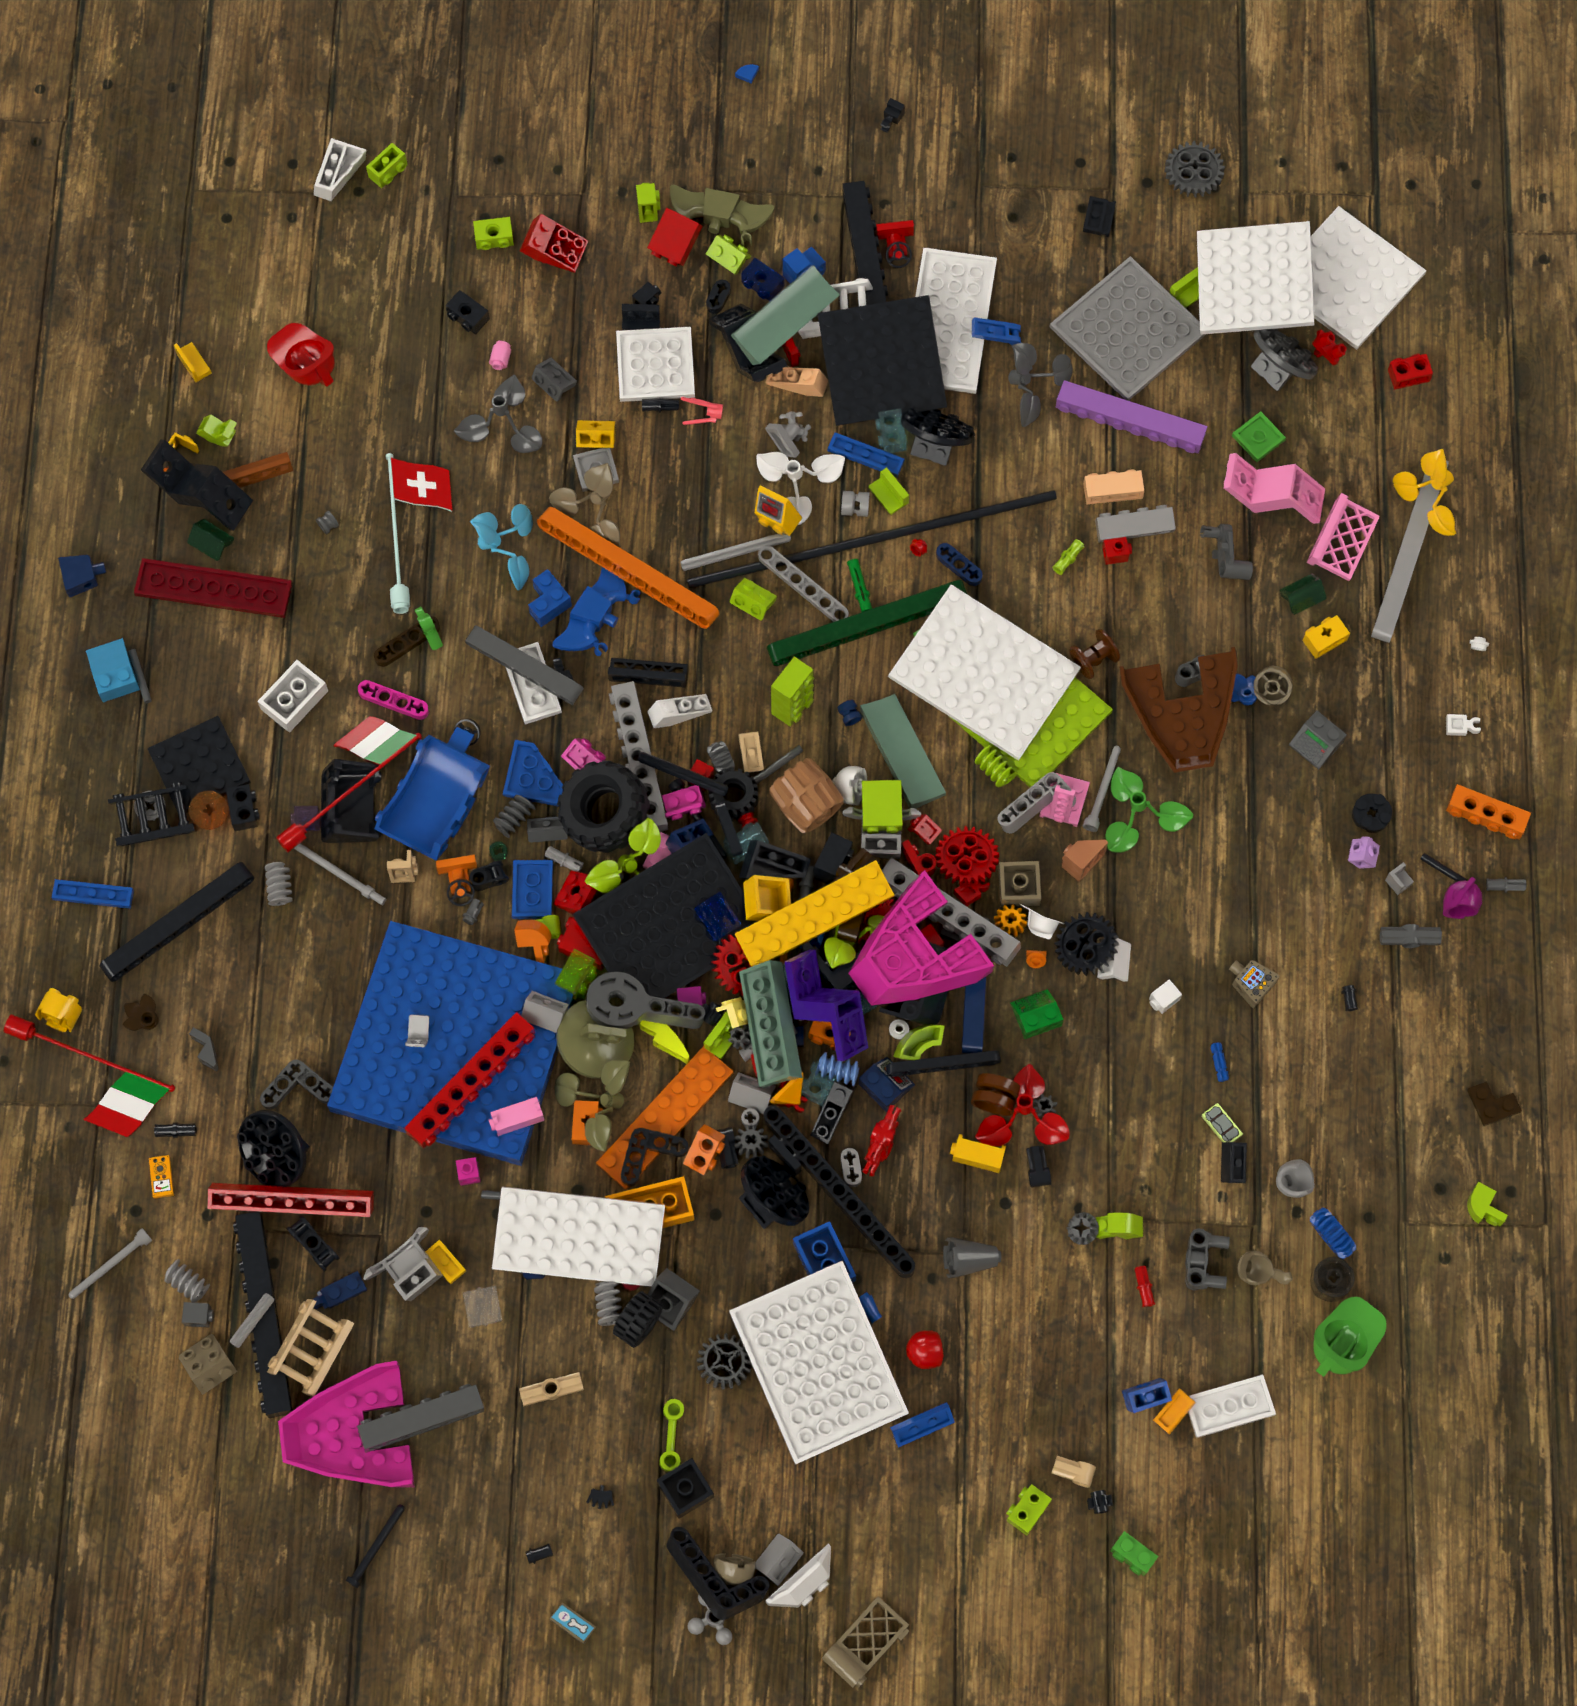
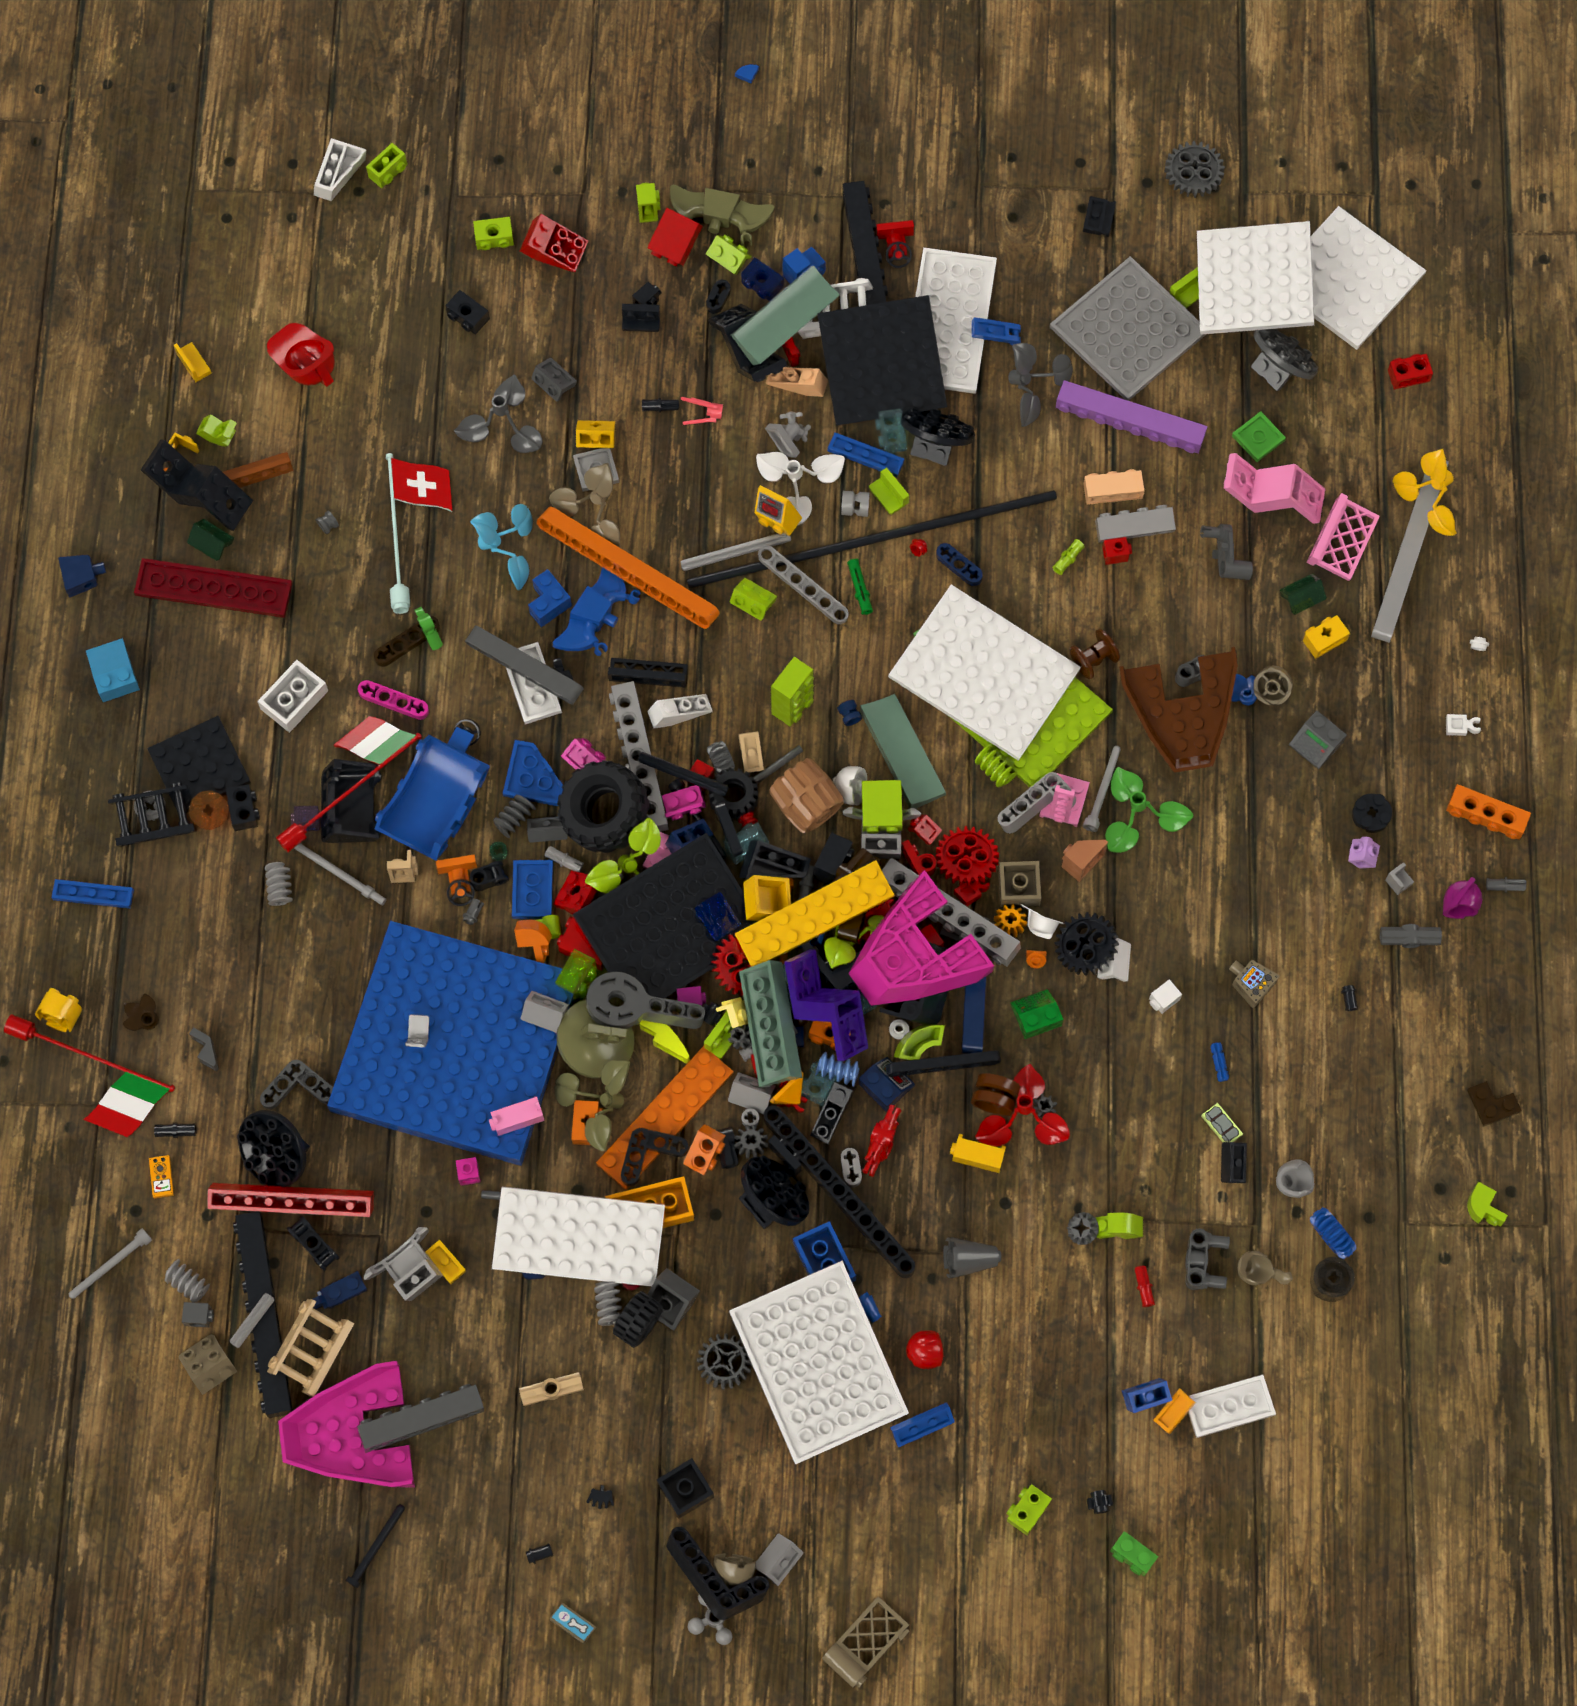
(140, 676): dark grey bar -> none
(176, 921): black beam -> none
(482, 1306): clear piece -> none
(500, 355): bright pink brick -> none
(514, 1026): red brick -> none
(655, 364): white plate -> none
(673, 1411): lime piece -> none
(805, 1582): white wedge -> none
(858, 625): dark green beam -> none
(892, 113): black piece -> none
(1038, 1171): black piece -> none
(1079, 1472): tan piece -> none
(1327, 347): red hips -> none
(1348, 1337): bright green piece -> none
(1442, 868): black bar -> none

